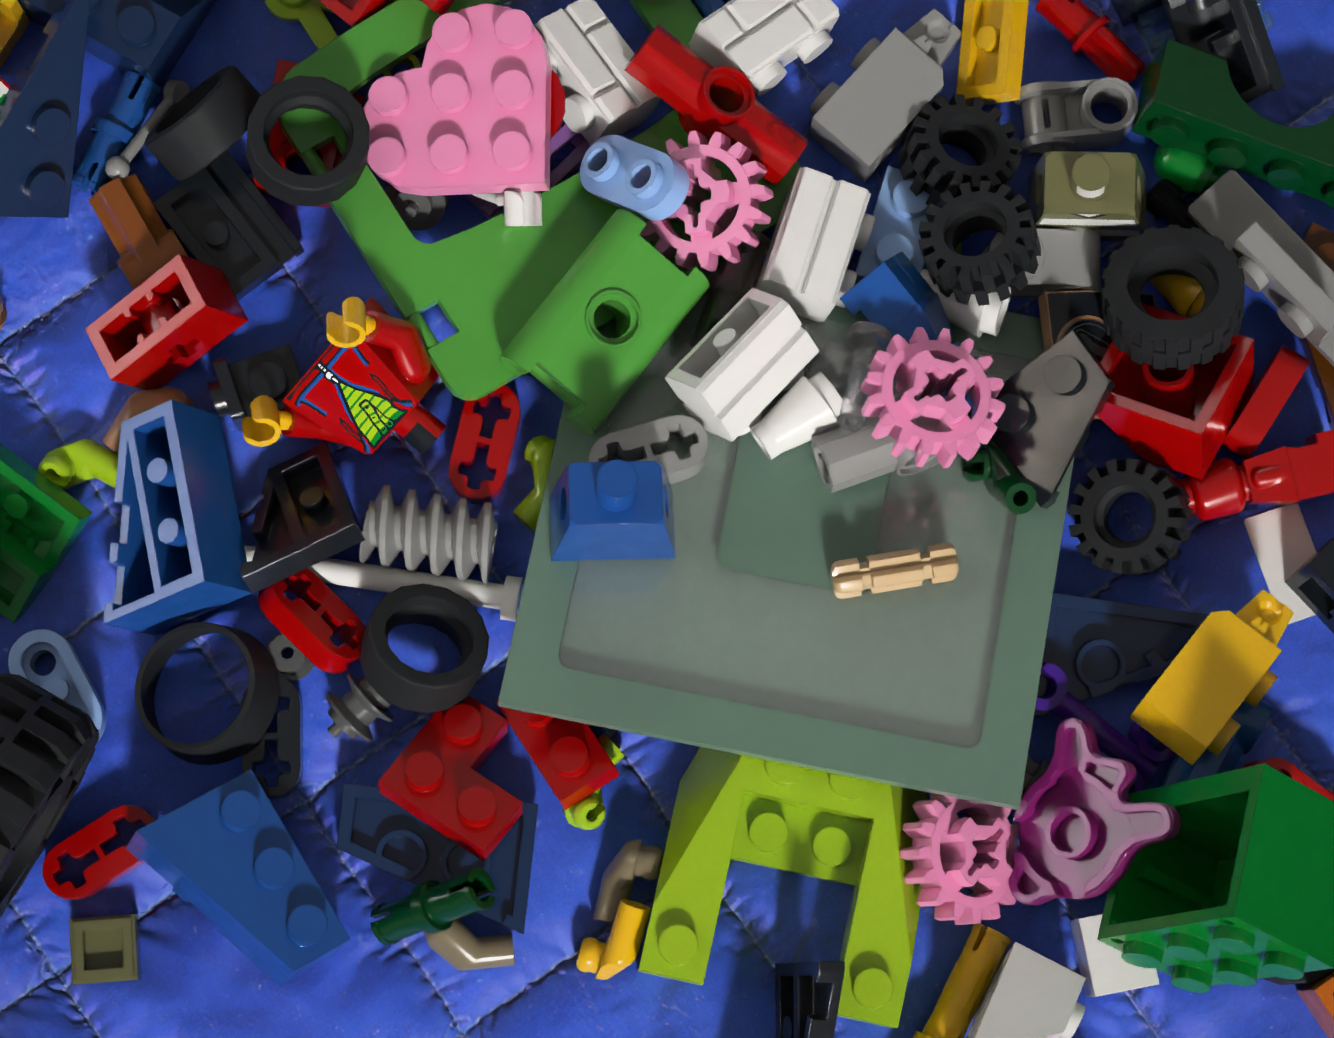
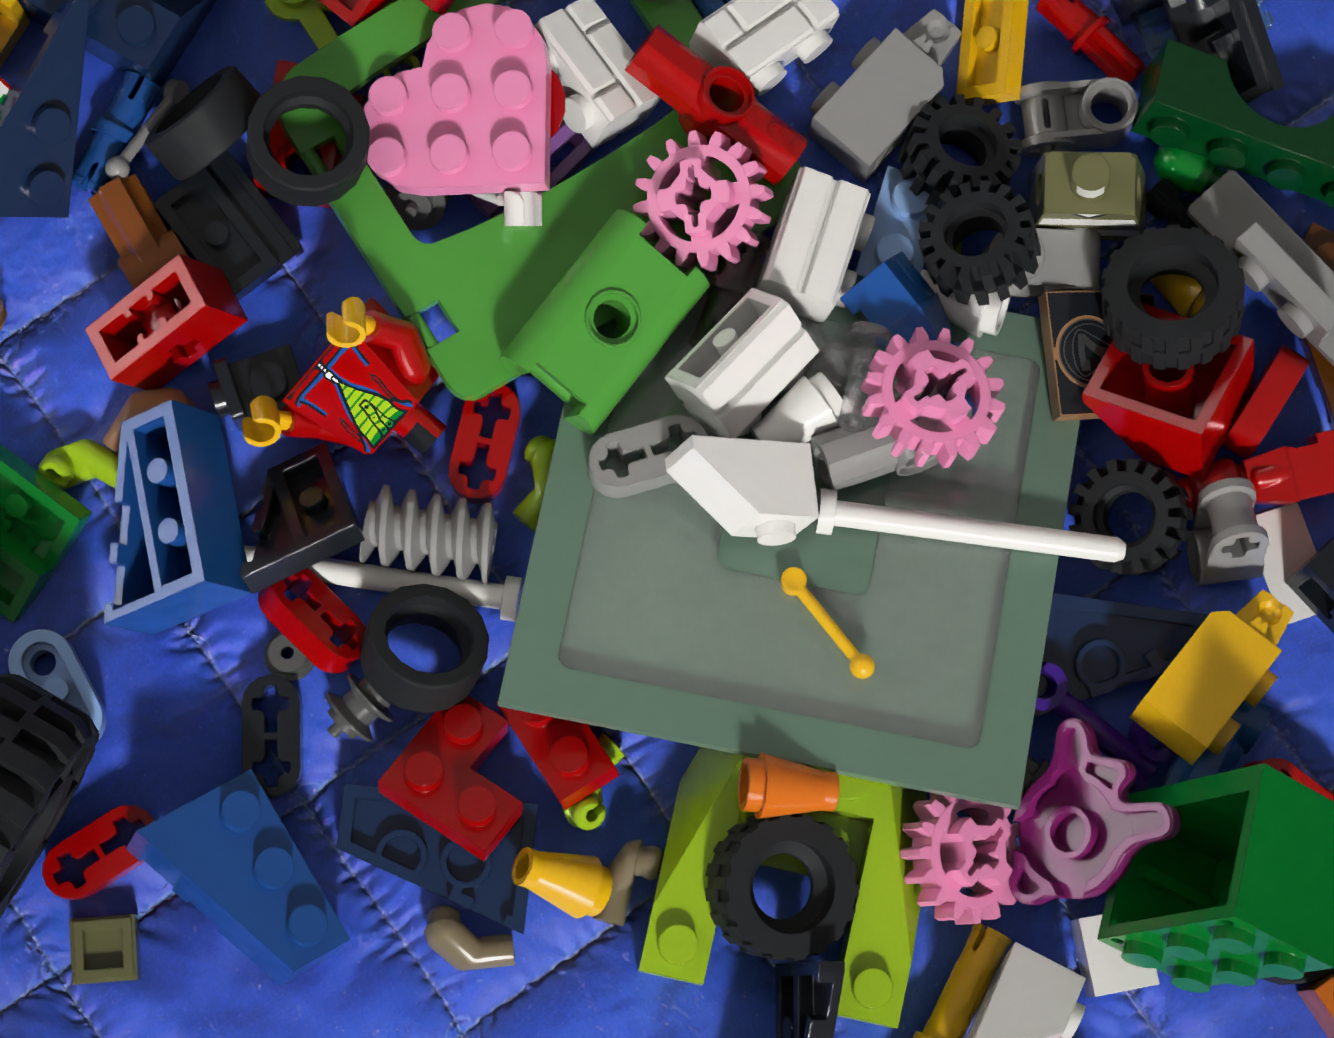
(254, 716): black tyre -> none
(433, 906): dark green pin -> none
(566, 880): none -> yellow cone
(612, 512): blue torso -> none
(621, 945): yellow arm -> none
(634, 177): light blue plate -> none
(749, 484): none -> white slope
(783, 787): none -> orange cone
(794, 583): none -> yellow hinge
(830, 895): none -> black tyre
(894, 570): tan axle -> none
(964, 529): none -> white bar
(999, 479): dark green arm -> none
(1051, 413): black wing -> none
(1225, 534): none -> light grey piece

